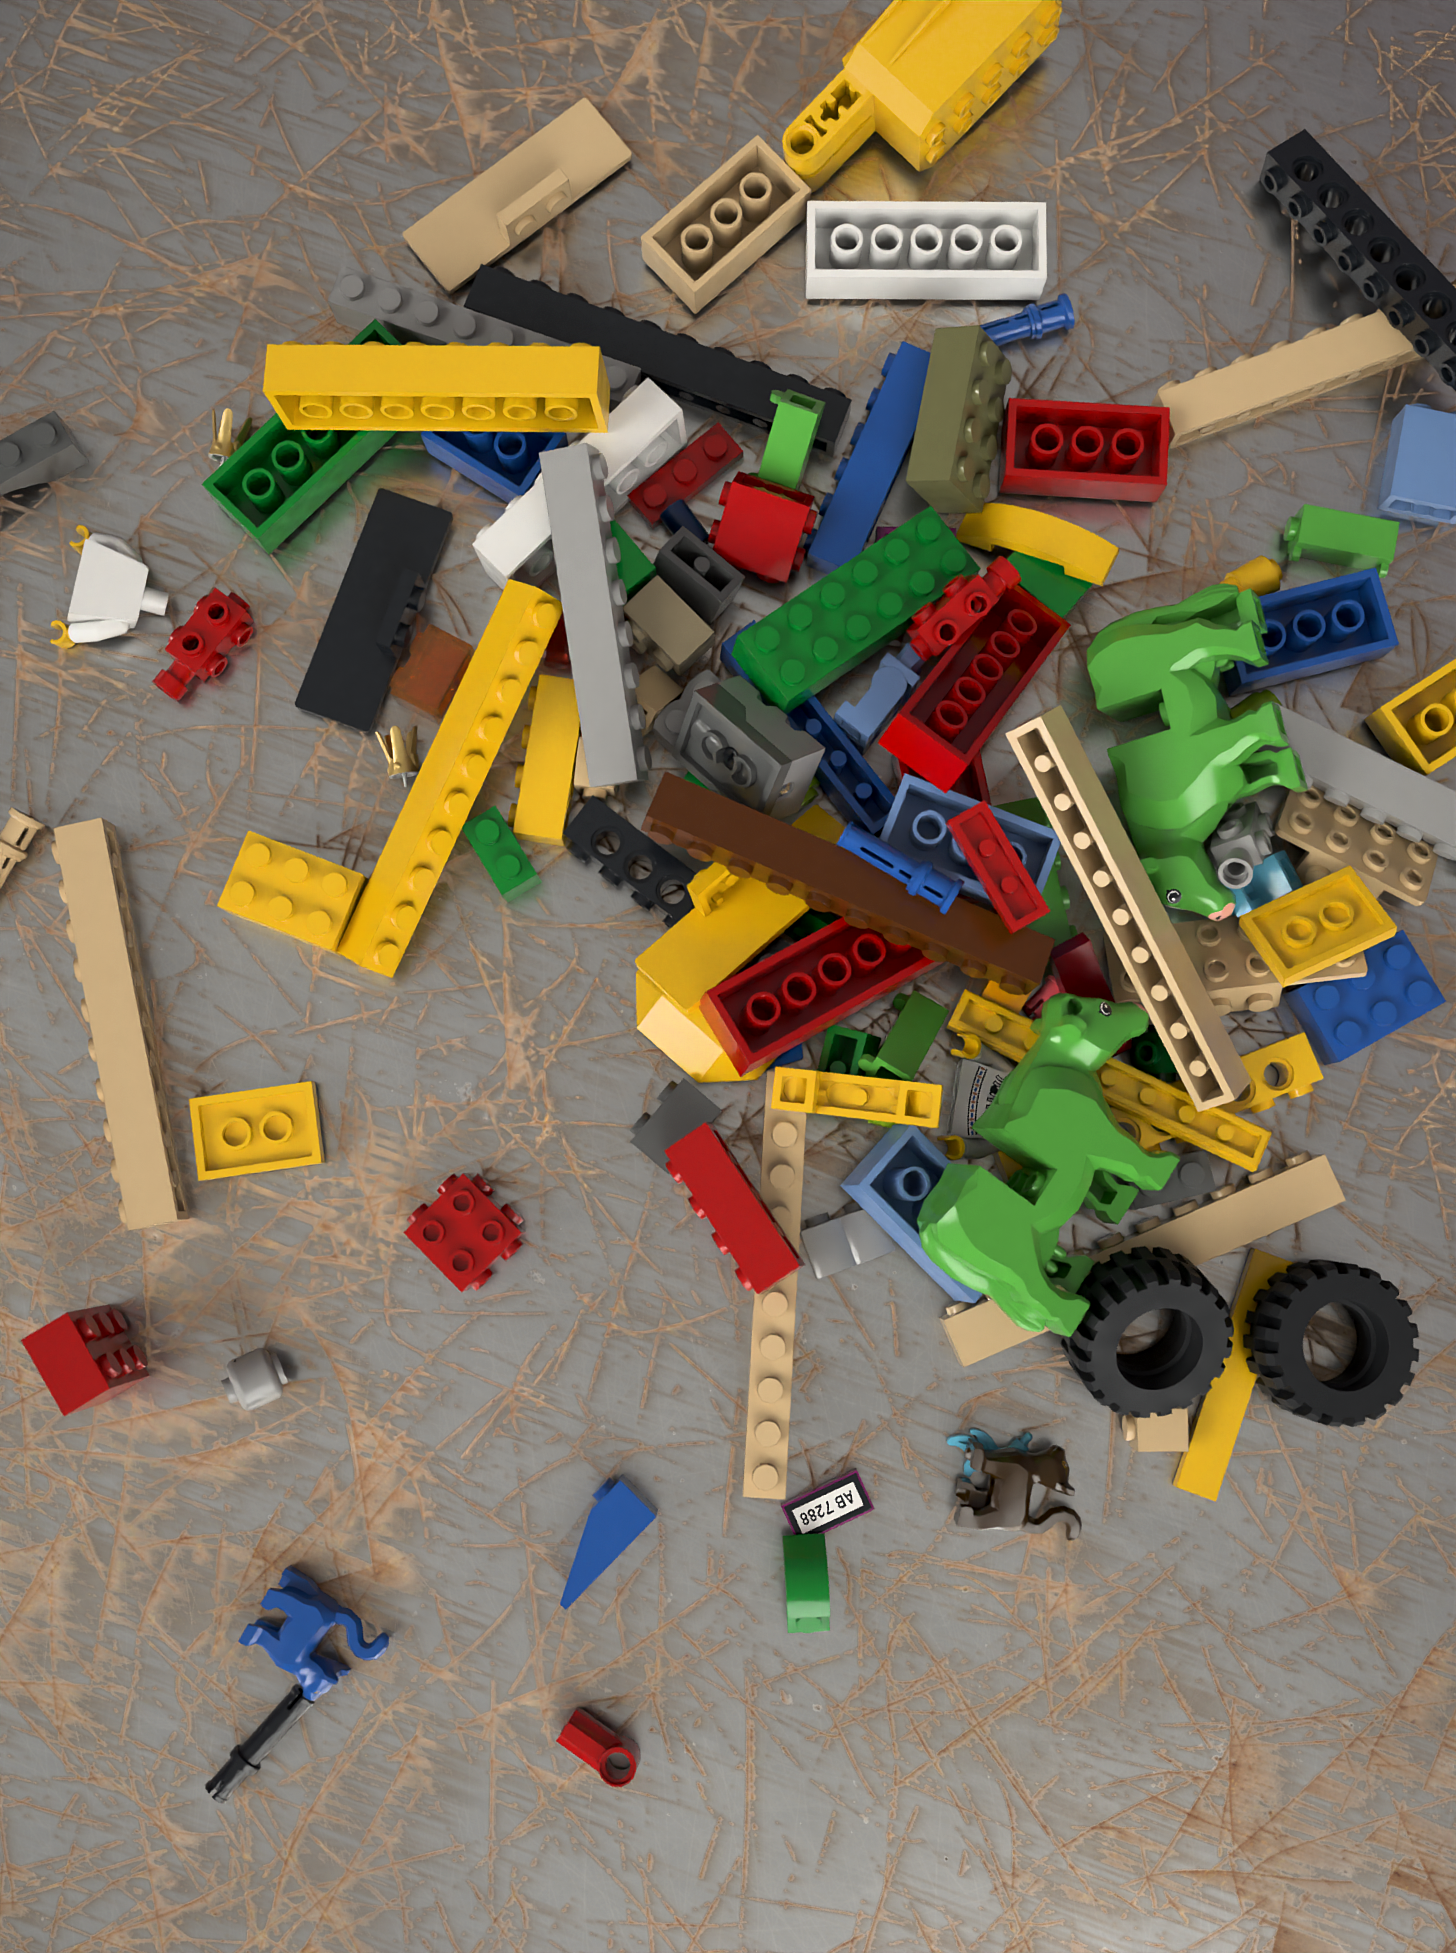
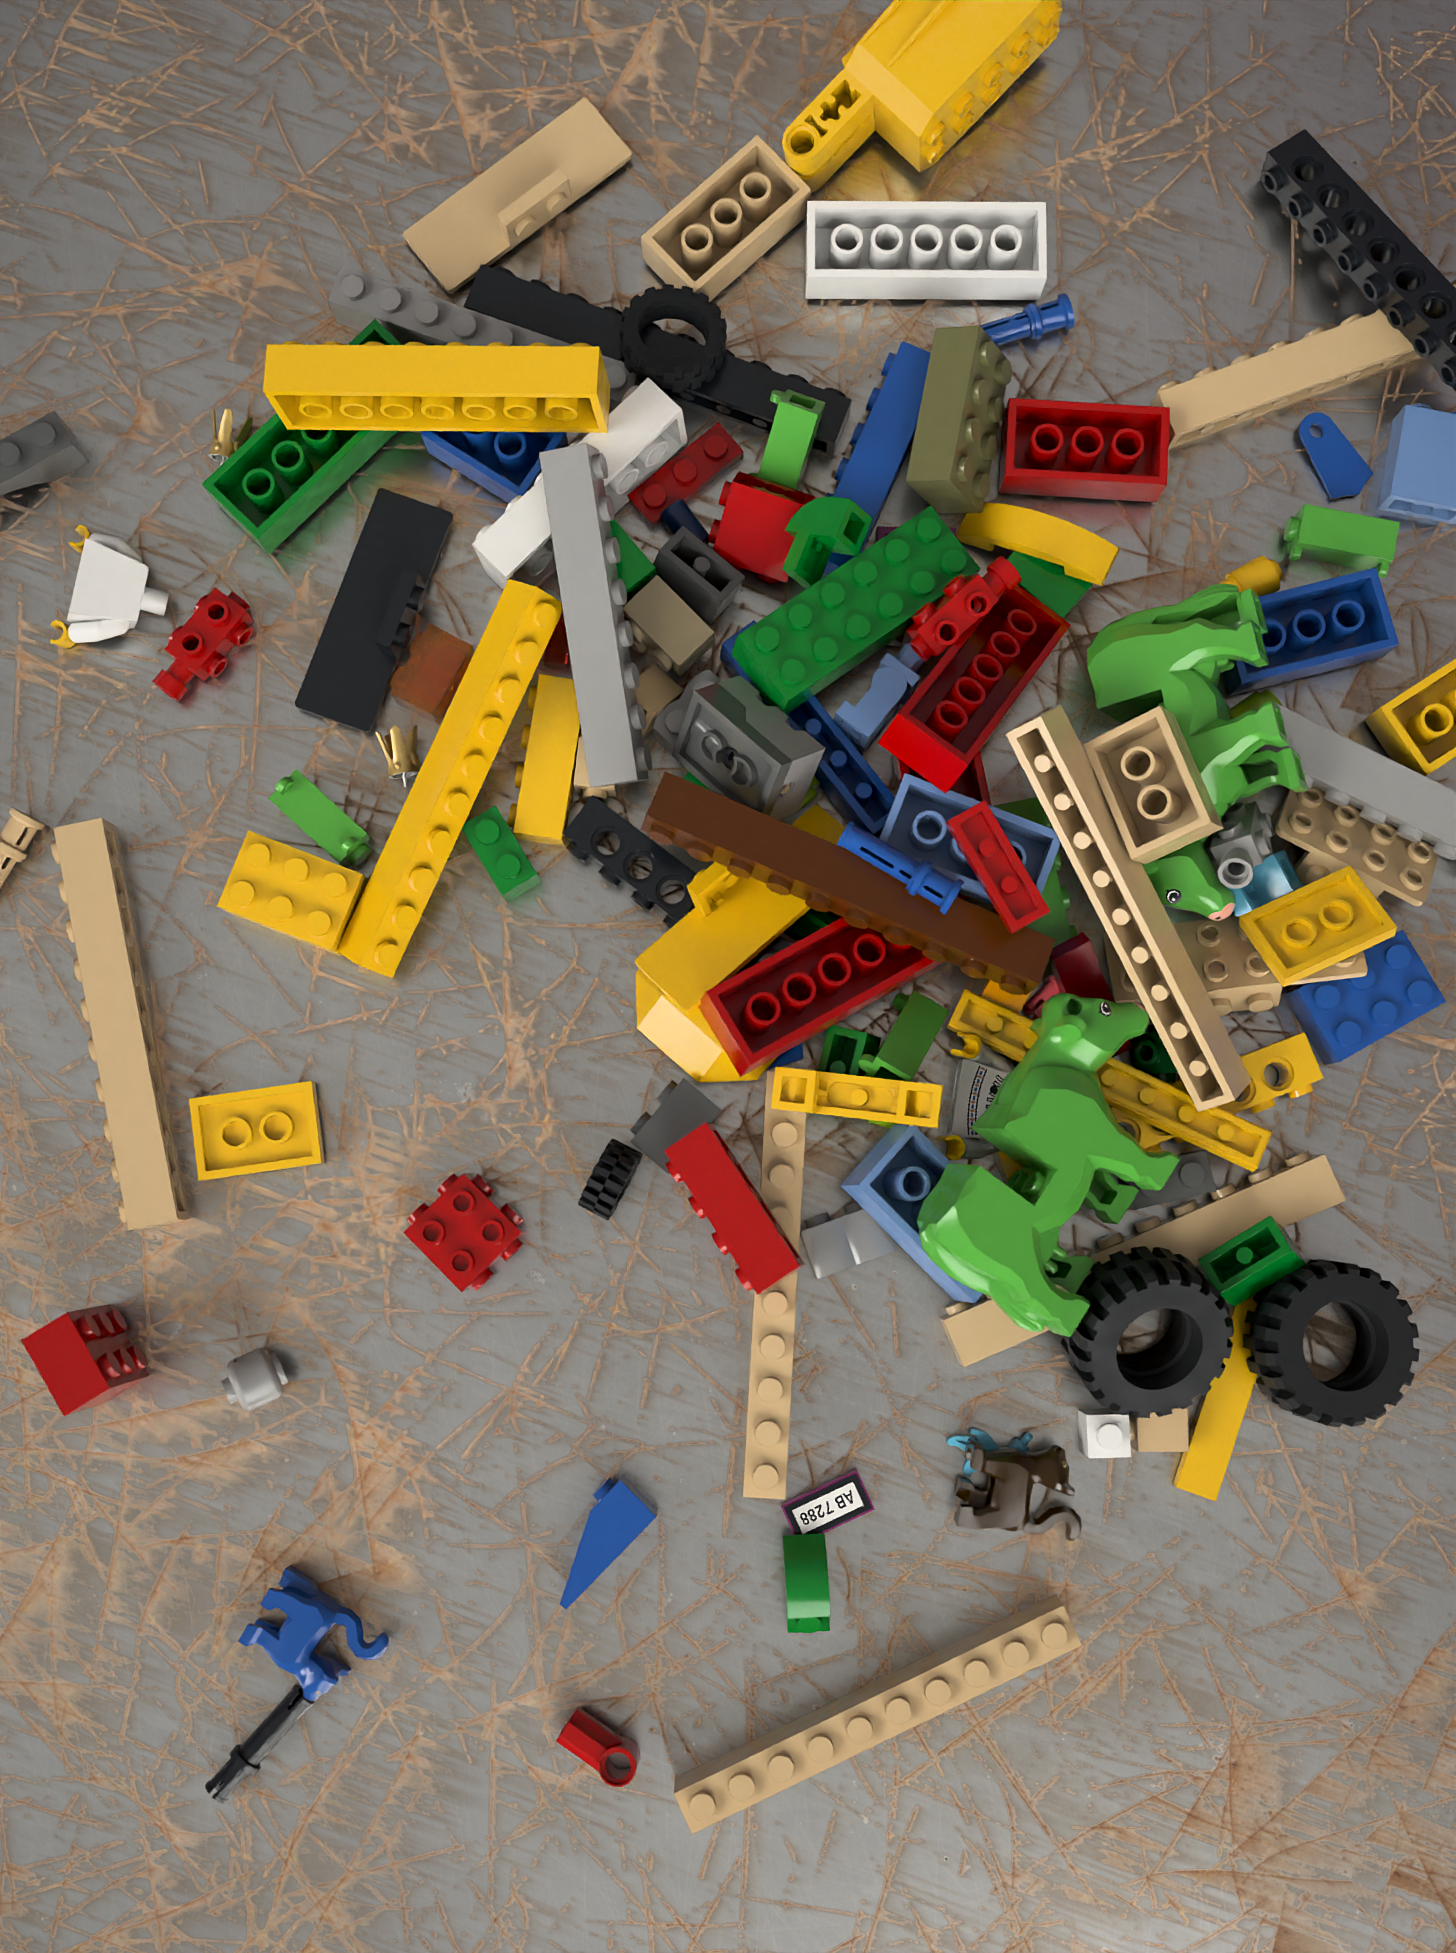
(322, 820): none -> bright green brick
(610, 1179): none -> black tyre
(680, 305): none -> black tyre
(821, 529): none -> green brick
(874, 1713): none -> tan brick
(1103, 1433): none -> white brick
(1152, 785): none -> tan brick
(1251, 1261): none -> green brick
(1334, 457): none -> blue piece

